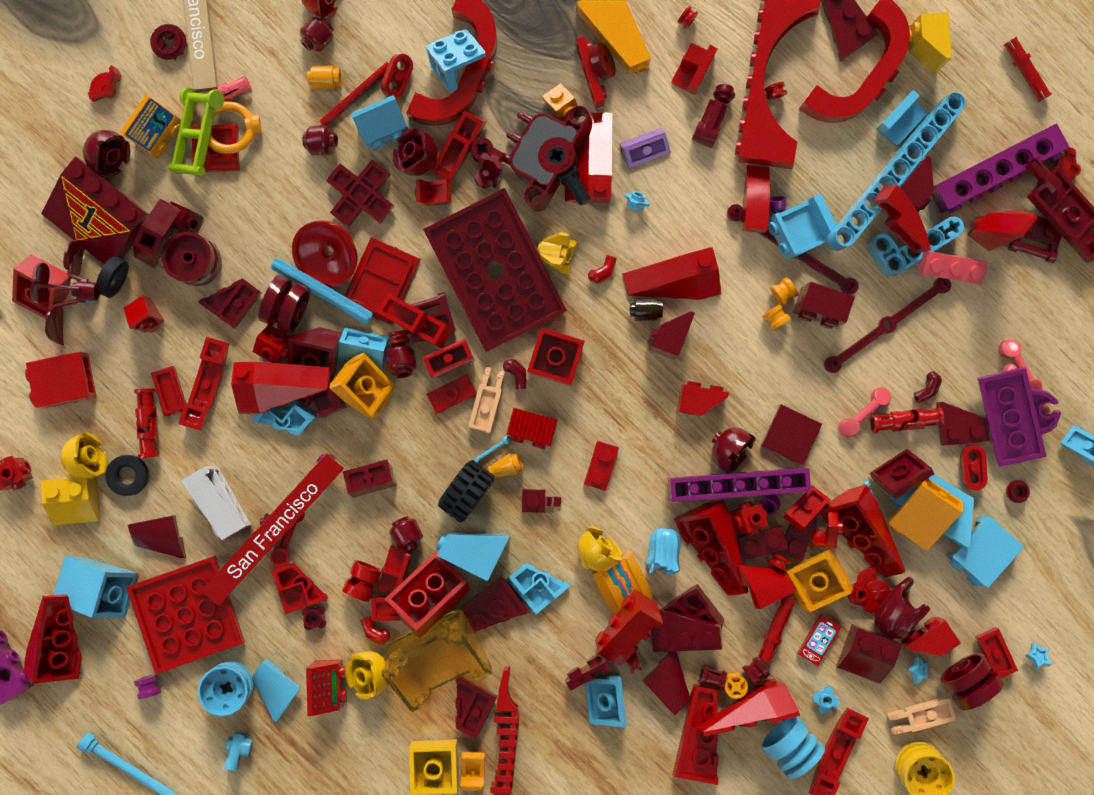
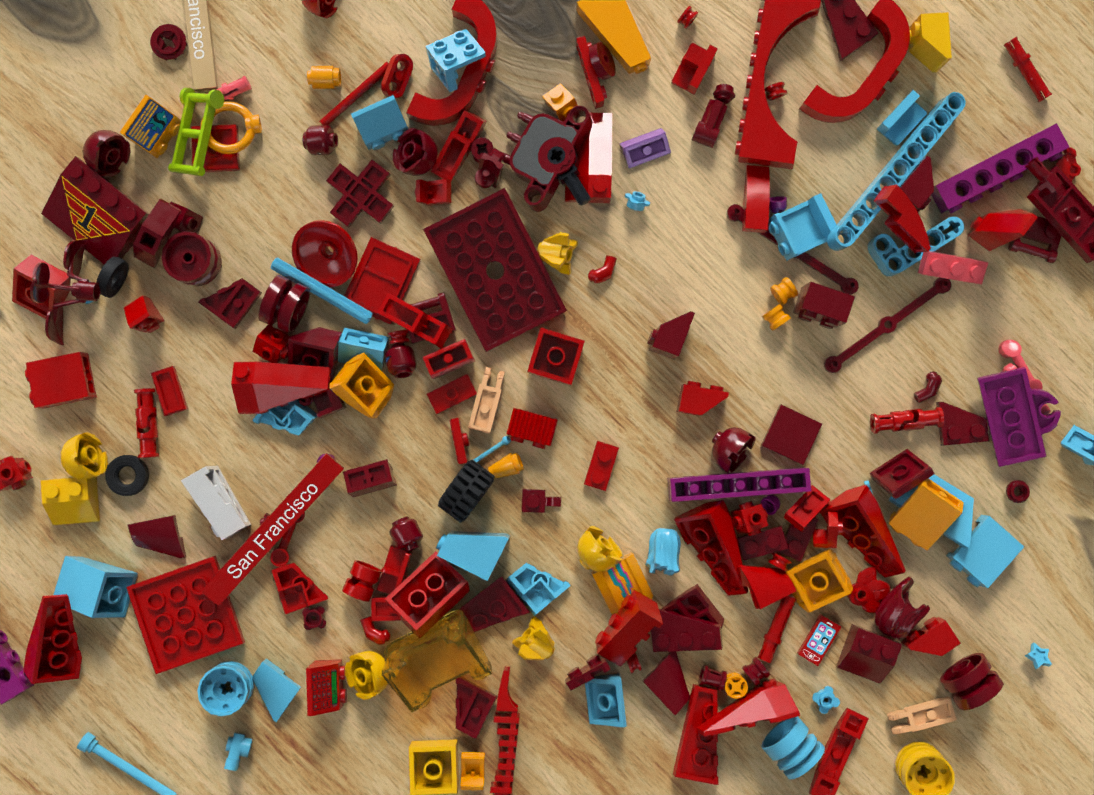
(103, 84): red piece -> none
(147, 686): magenta wheel -> none
(206, 384): red slope -> none
(316, 34): dark red head -> none
(460, 440): none -> red plate
(518, 371): dark red arm -> none
(535, 642): none -> yellow brick
(646, 309): dark brown brick -> none
(683, 277): red wedge -> none
(850, 426): coral bar -> none
(919, 670): medium azure piece -> none
(975, 467): red plate -> none
(996, 651): red plate -> none

